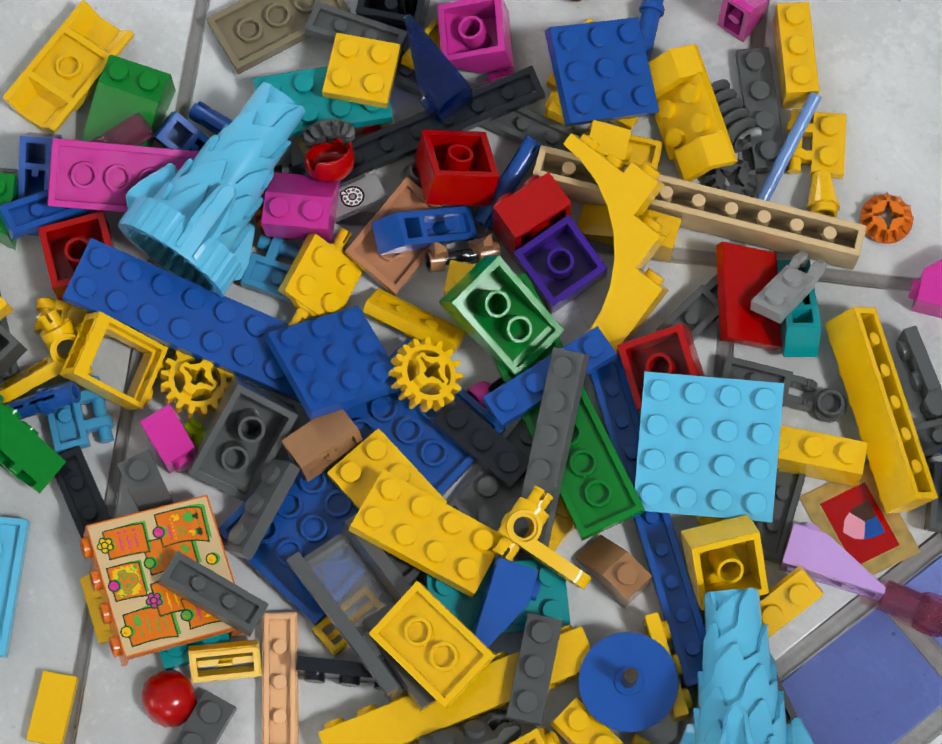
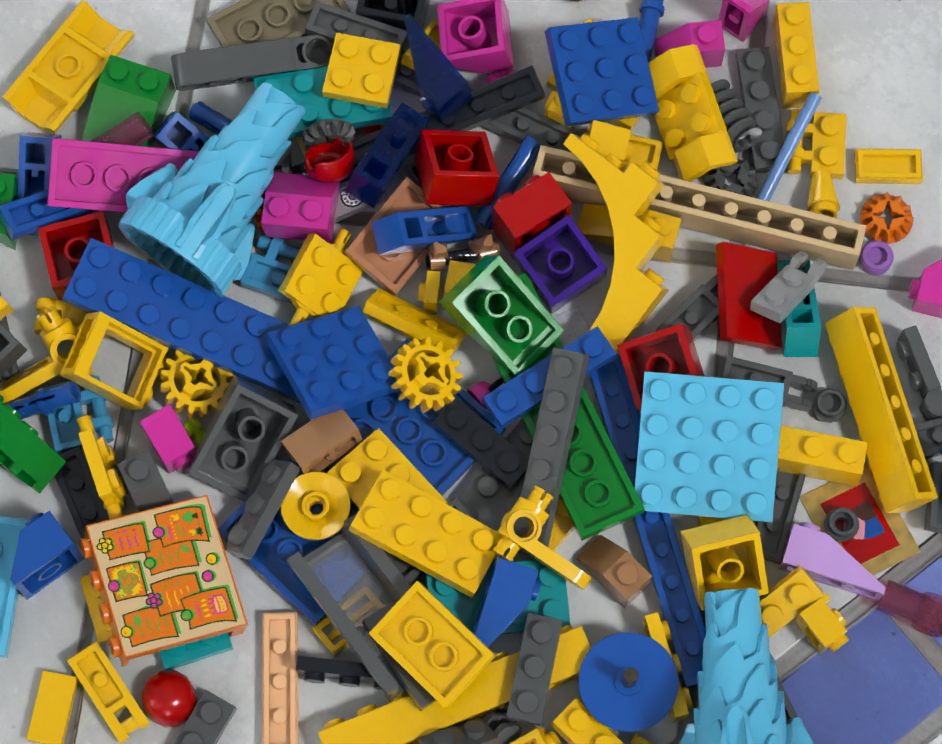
(42, 554): none -> blue slope
(101, 462): none -> yellow plate
(107, 690): none -> yellow plate
(213, 593): dark grey plate -> none
(225, 649): yellow tile -> none
(247, 61): none -> dark grey piece
(310, 490): none -> yellow dish
(386, 155): none -> clear blue slope
(430, 291): none -> yellow plate
(705, 34): none -> dark pink slope
(823, 625): none -> yellow brick
(848, 517): none -> dark grey plate
(876, 258): none -> medium lavender tile
(888, 166): none -> yellow tile

